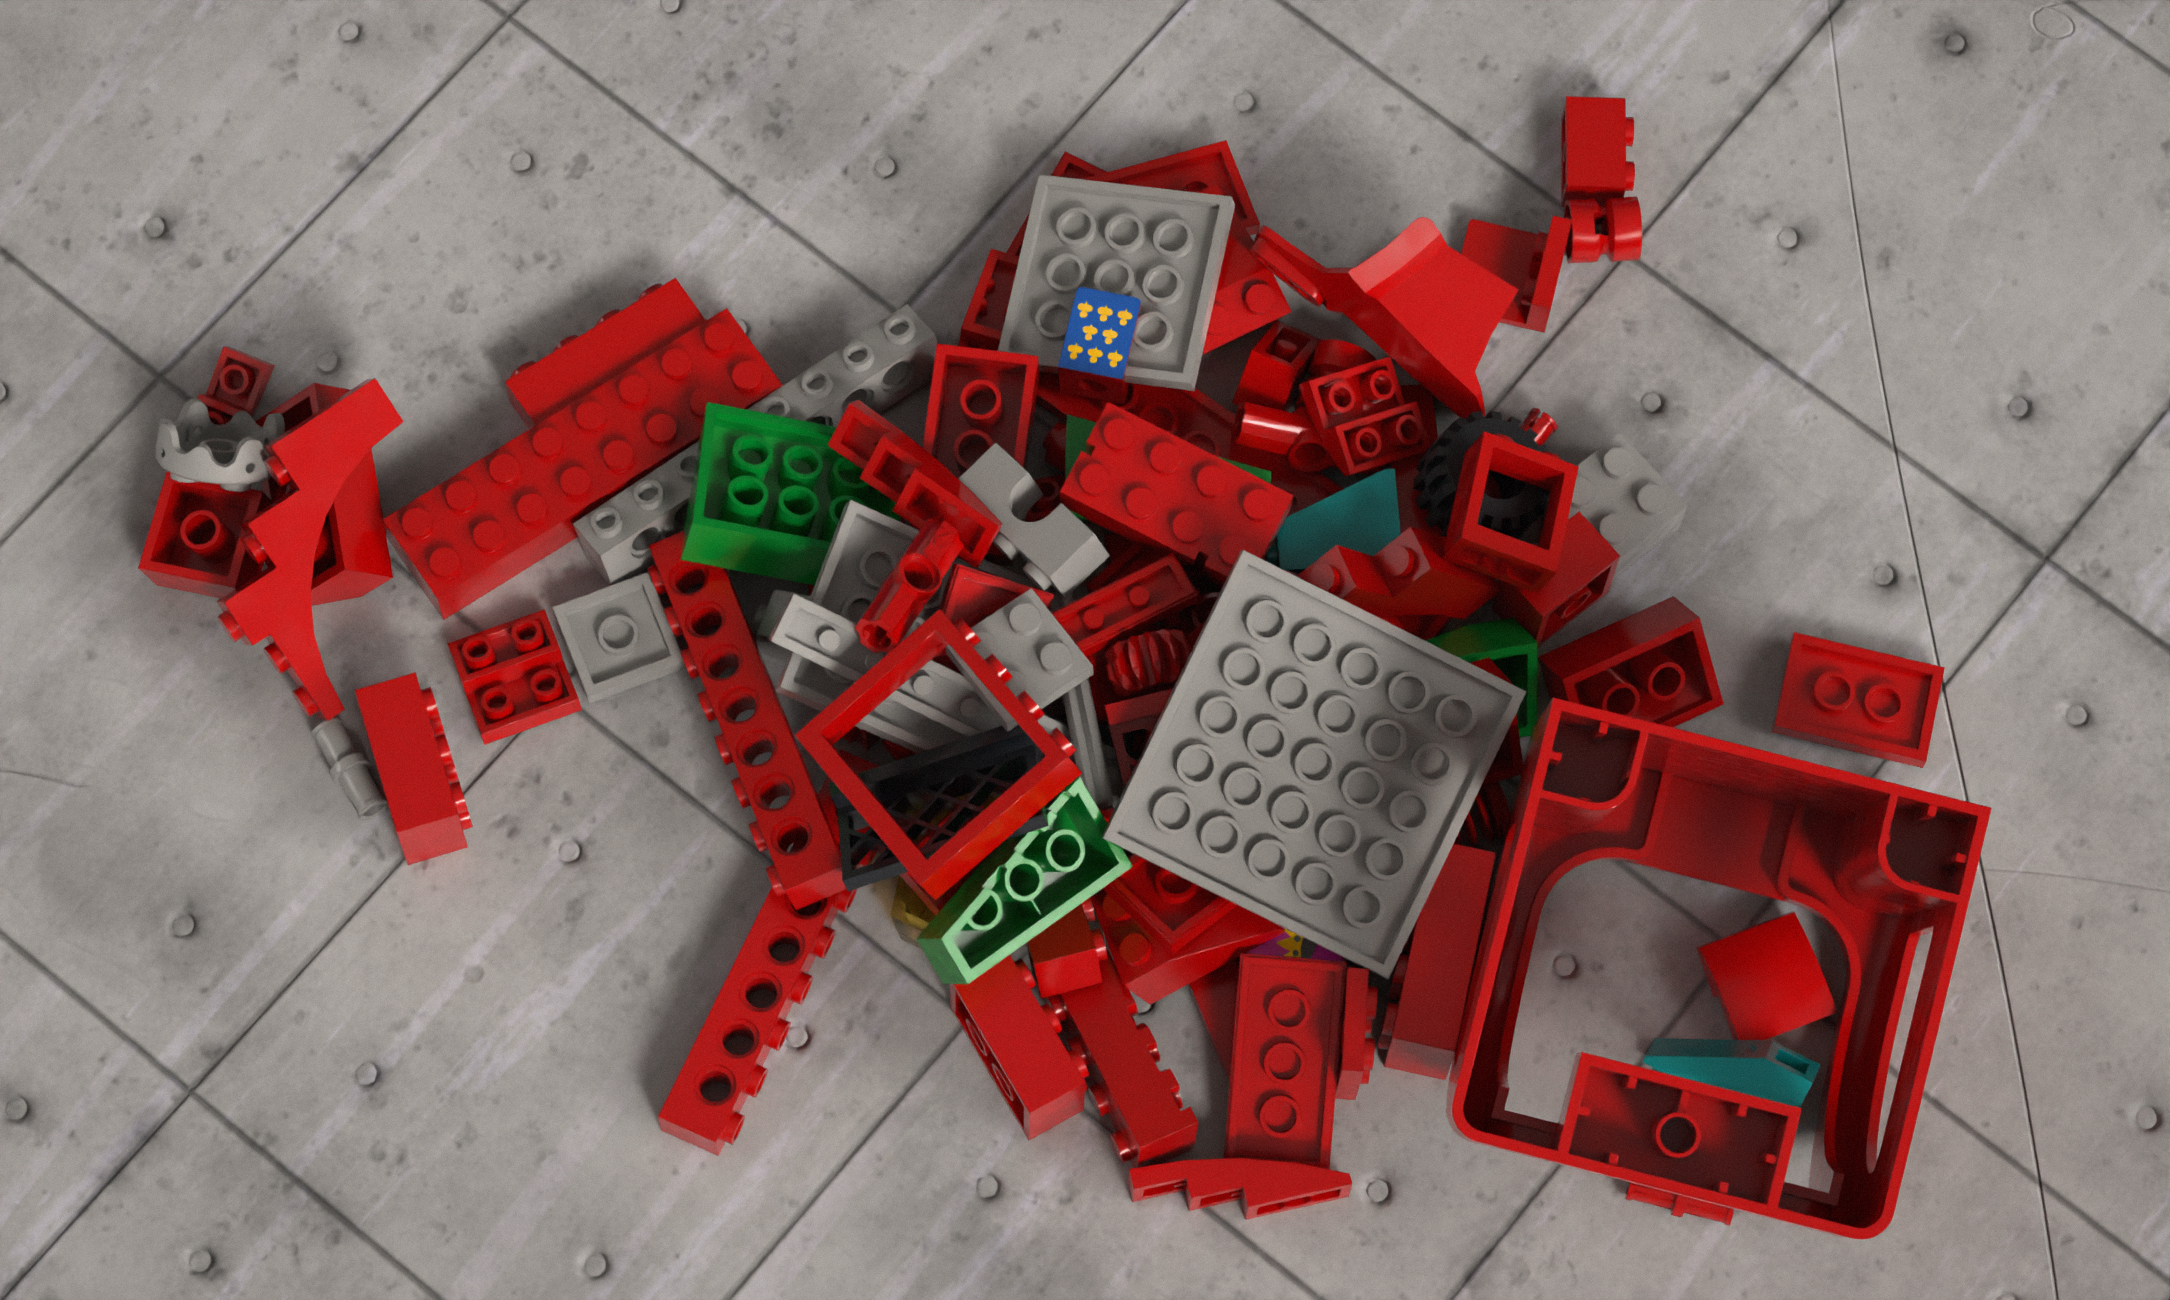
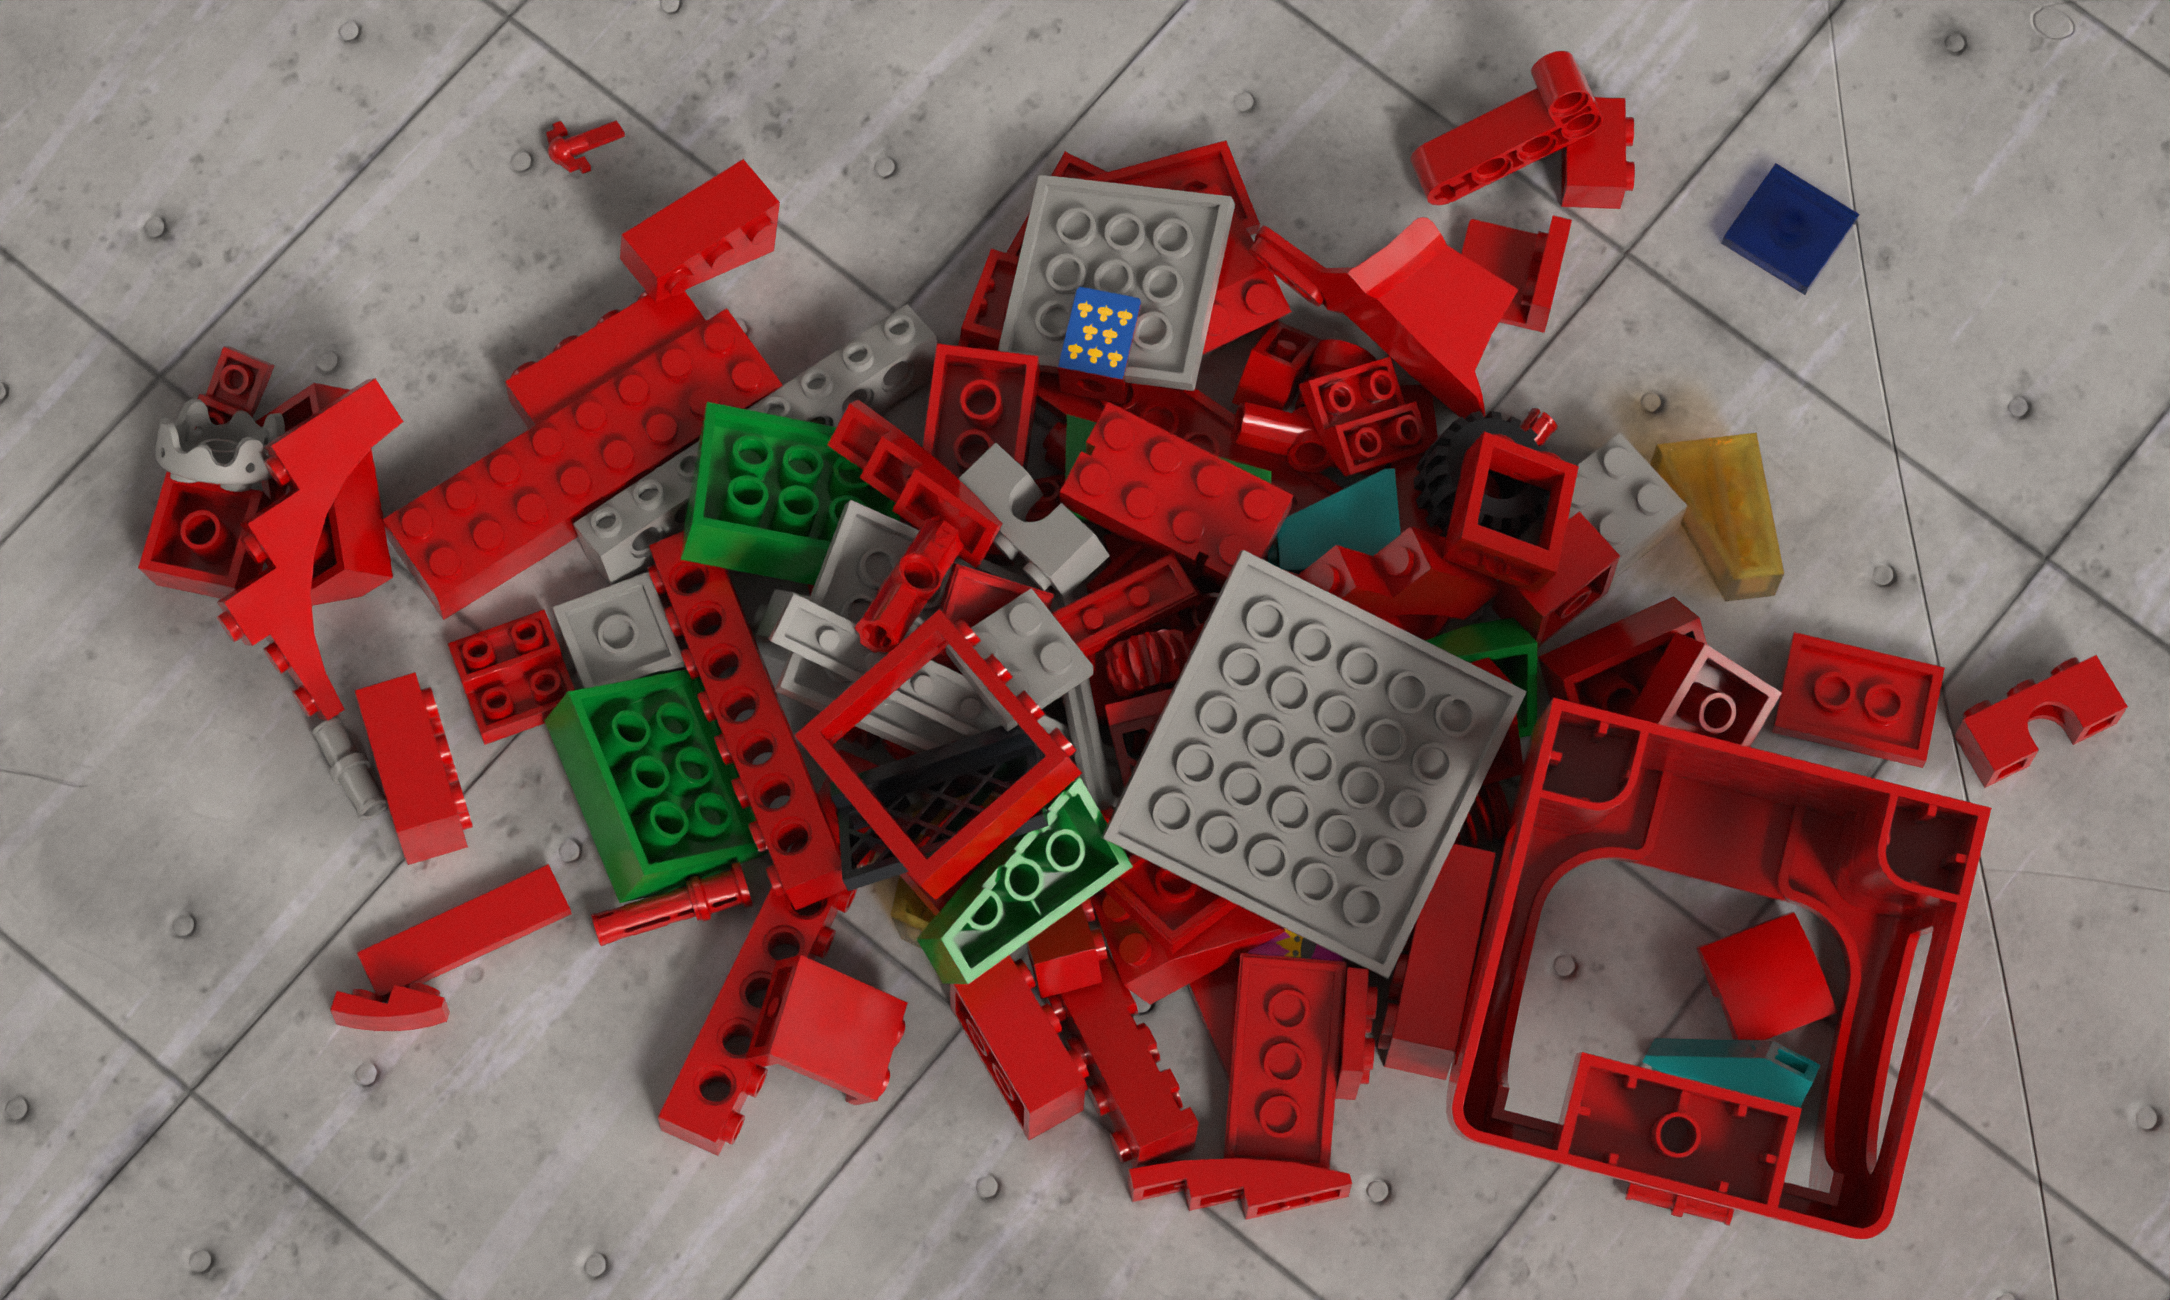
(406, 1009): none -> red slope
(465, 932): none -> red tile
(564, 150): none -> red piece
(652, 783): none -> green slope
(697, 899): none -> red pin
(703, 233): none -> red wedge
(828, 1028): none -> red panel
(1511, 134): none -> red beam
(1619, 224): red wheel -> none
(1705, 694): none -> red brick
(1726, 511): none -> clear yellow wedge
(1790, 229): none -> clear blue plate
(2075, 697): none -> red arch

